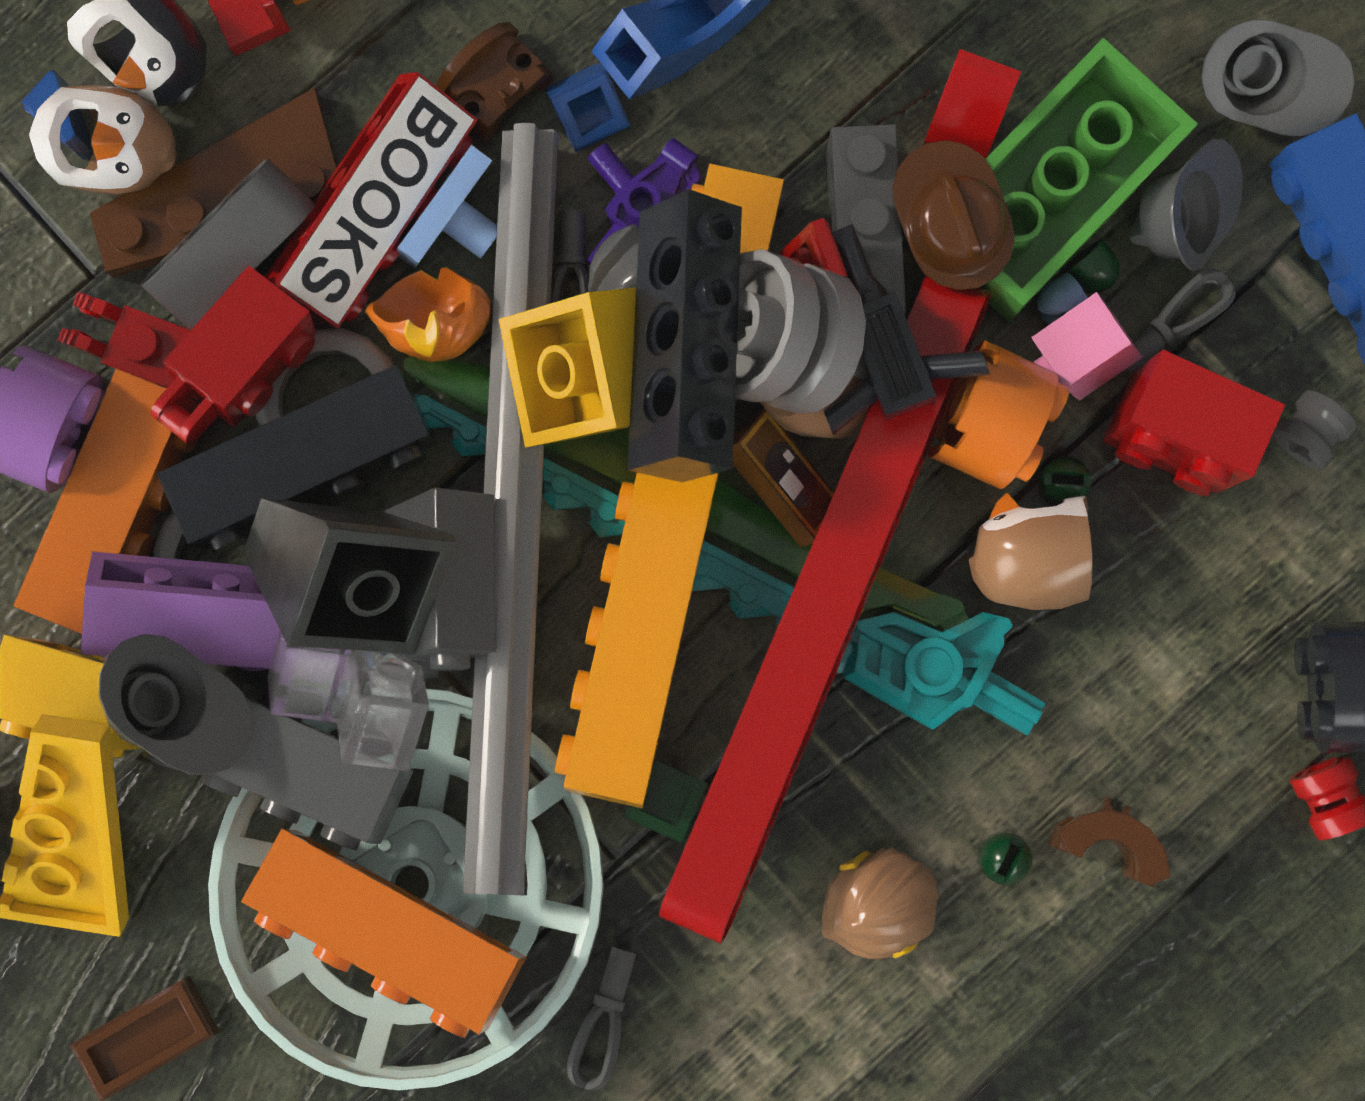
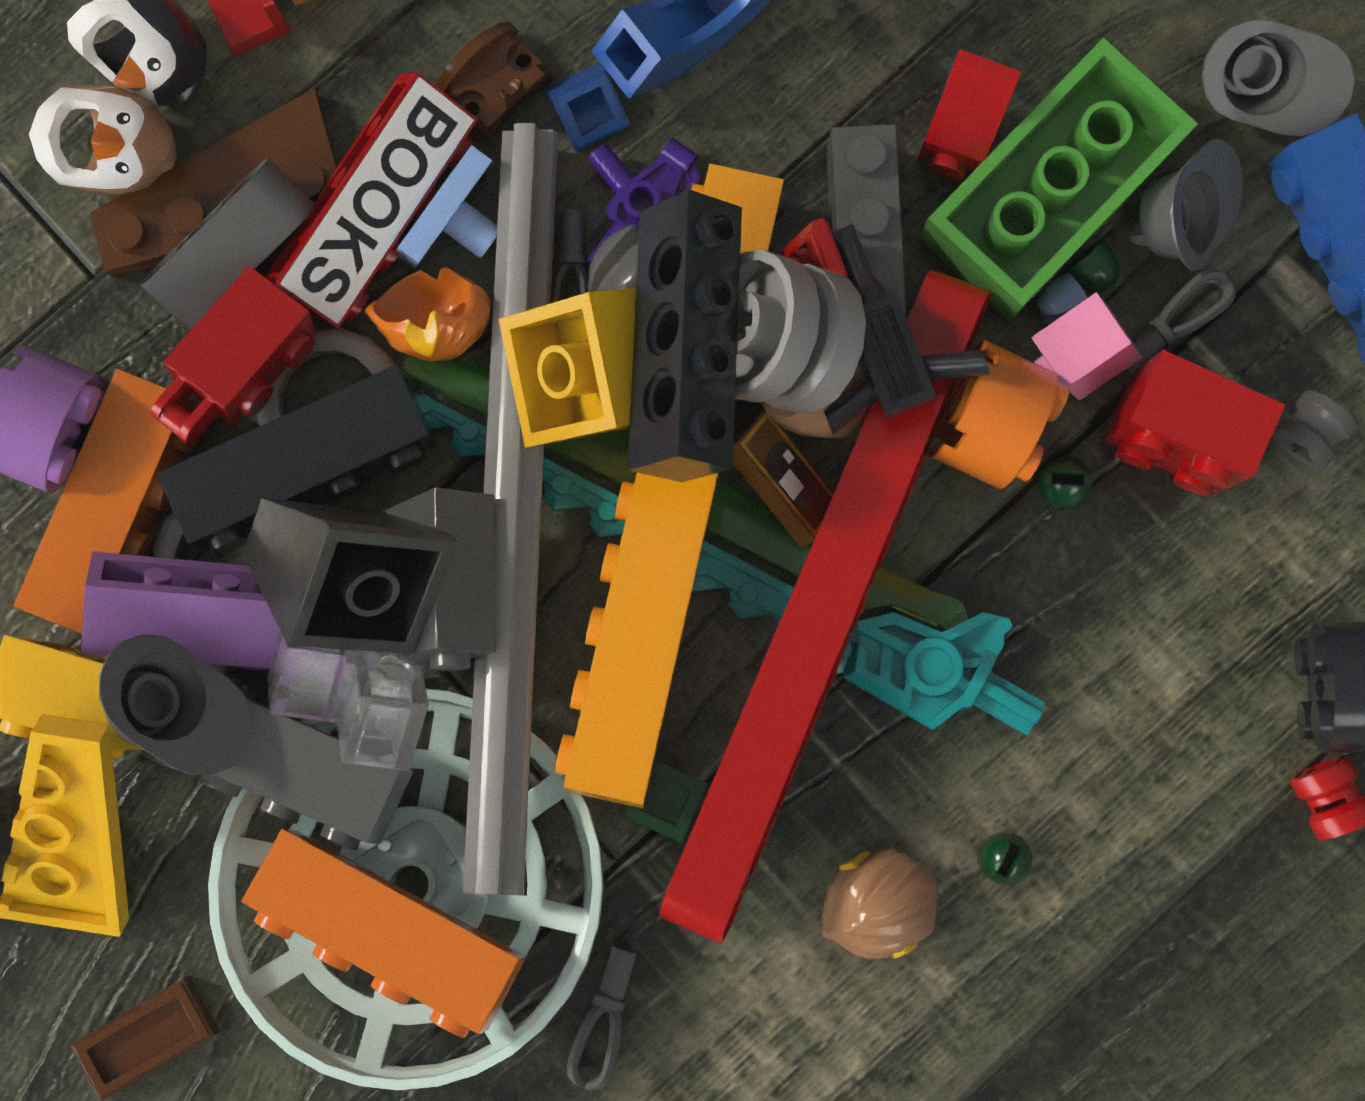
(73, 129): blue slope -> none
(136, 344): red hinge -> none
(953, 215): reddish brown piece -> none
(1034, 555): medium nougat piece -> none
(1141, 850): reddish brown piece -> none

